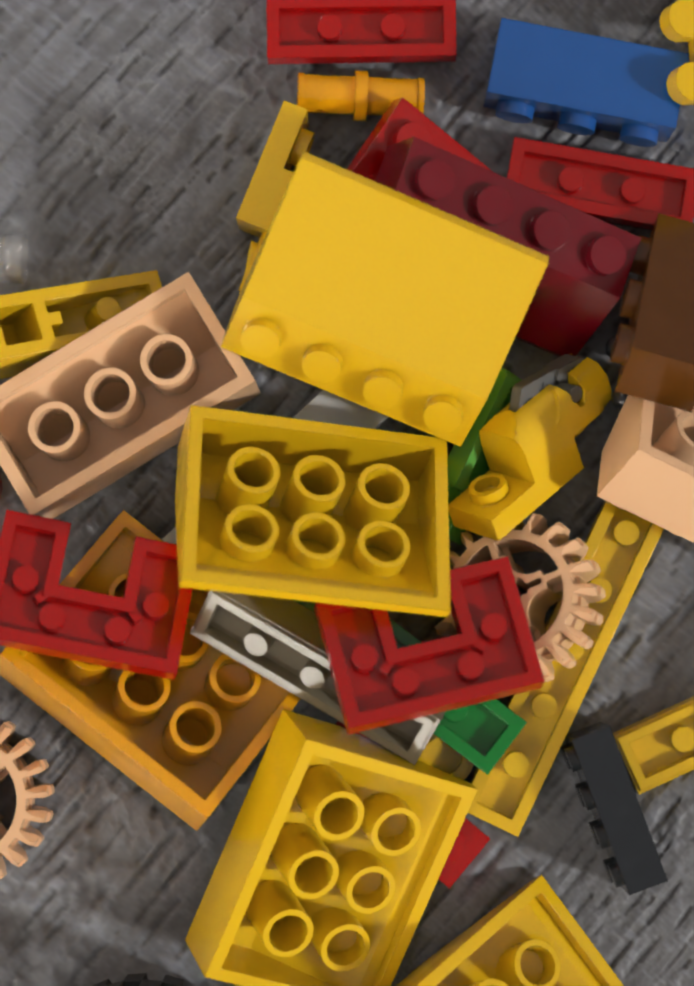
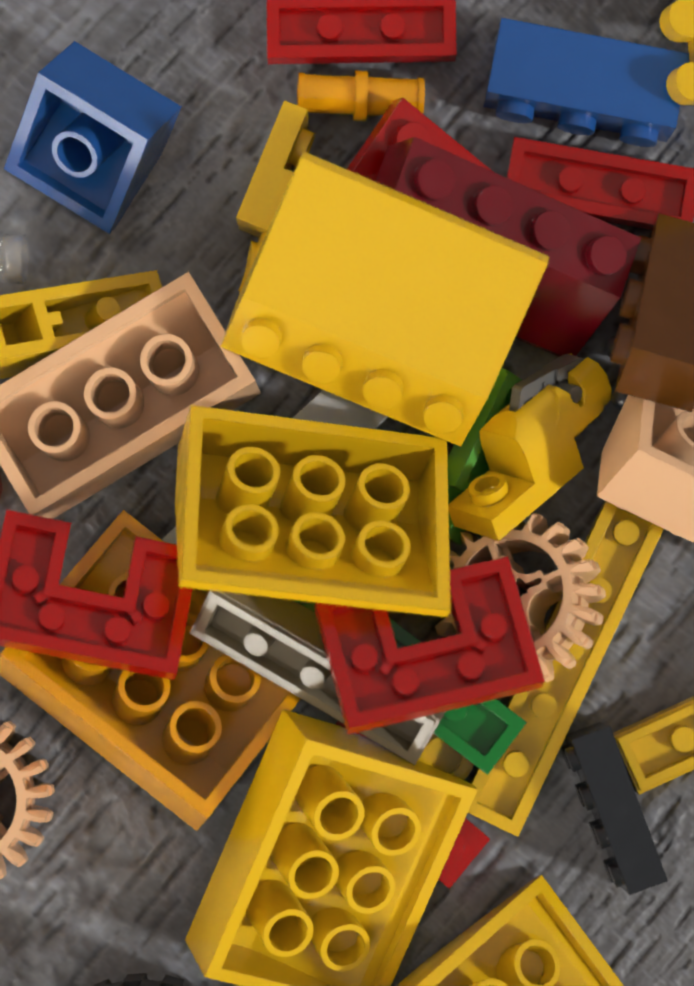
(90, 135): none -> blue slope

